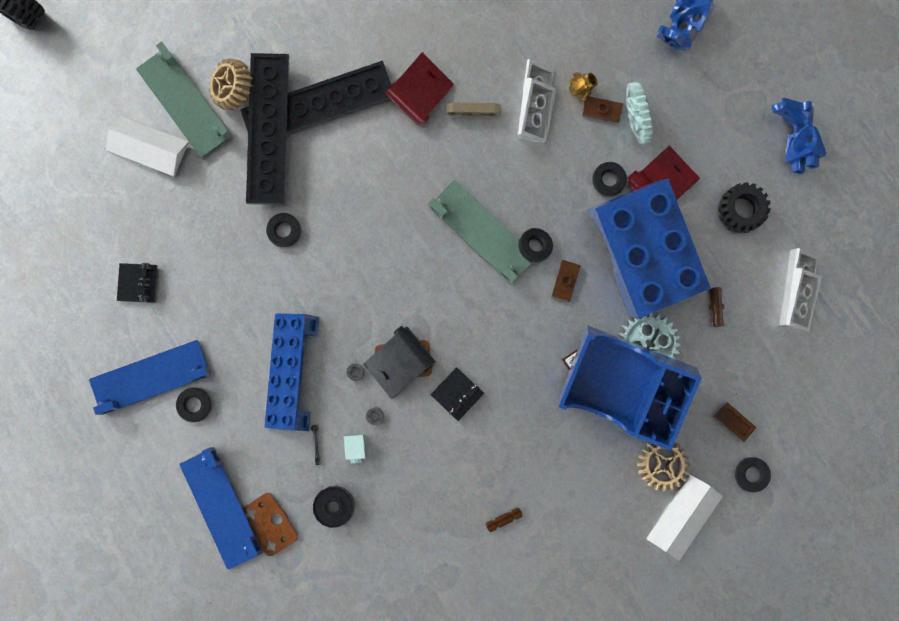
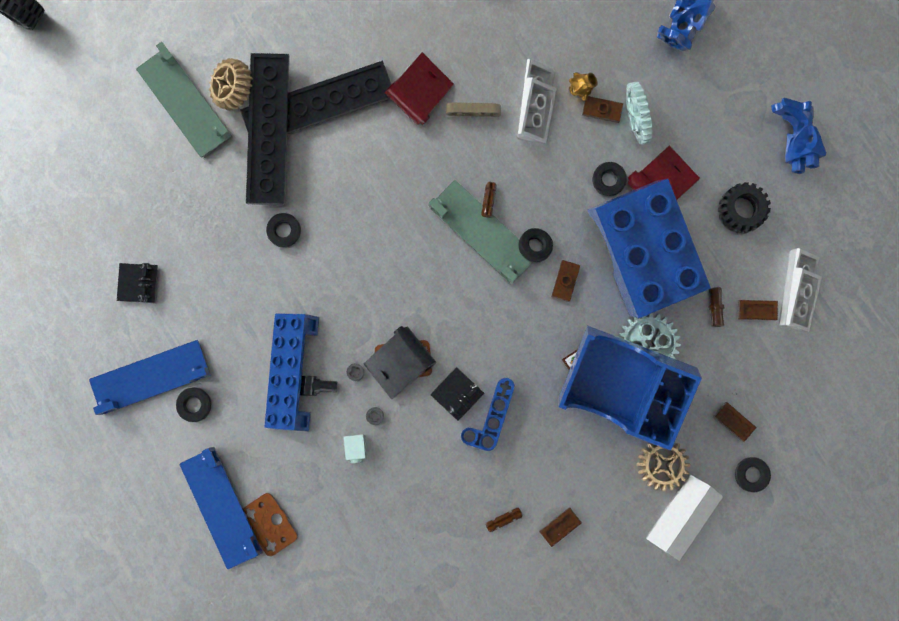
(146, 145): white slope -> none
(312, 386): none -> black pin
(314, 428): black hinge -> none
(325, 515): black wheel -> none
(488, 201): none -> reddish brown axle
(492, 413): none -> blue beam
(560, 527): none -> reddish brown plate
(757, 310): none -> reddish brown tile

